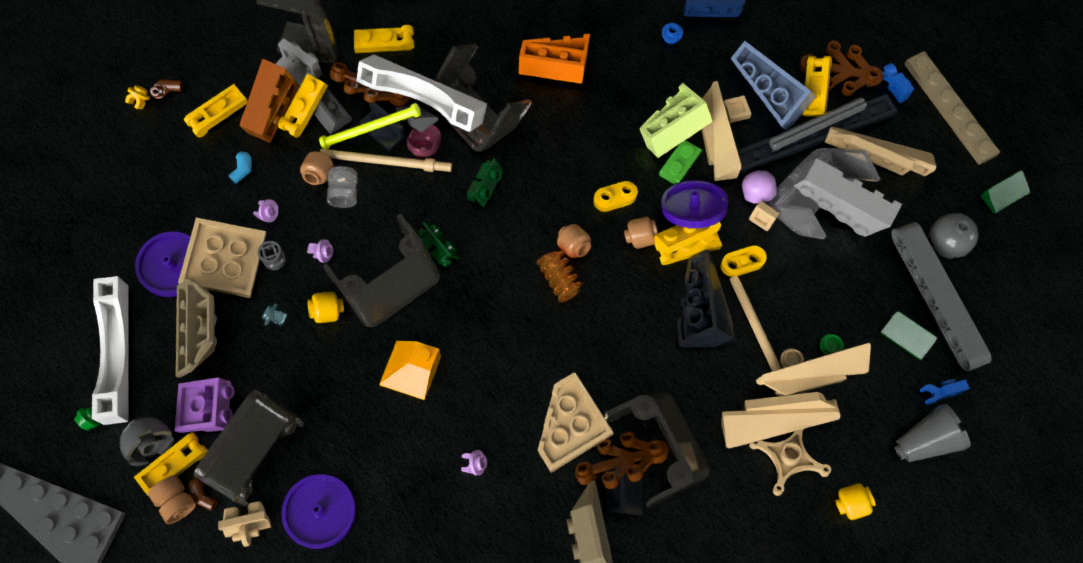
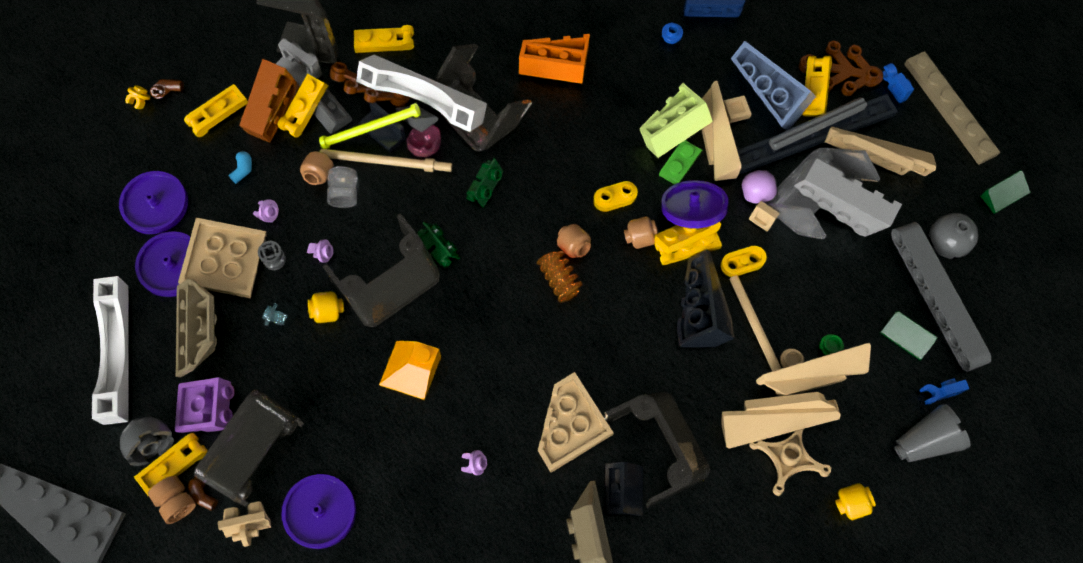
(85, 420): green plate -> none
(153, 202): none -> dark purple piece
(649, 453): reddish brown plant -> none

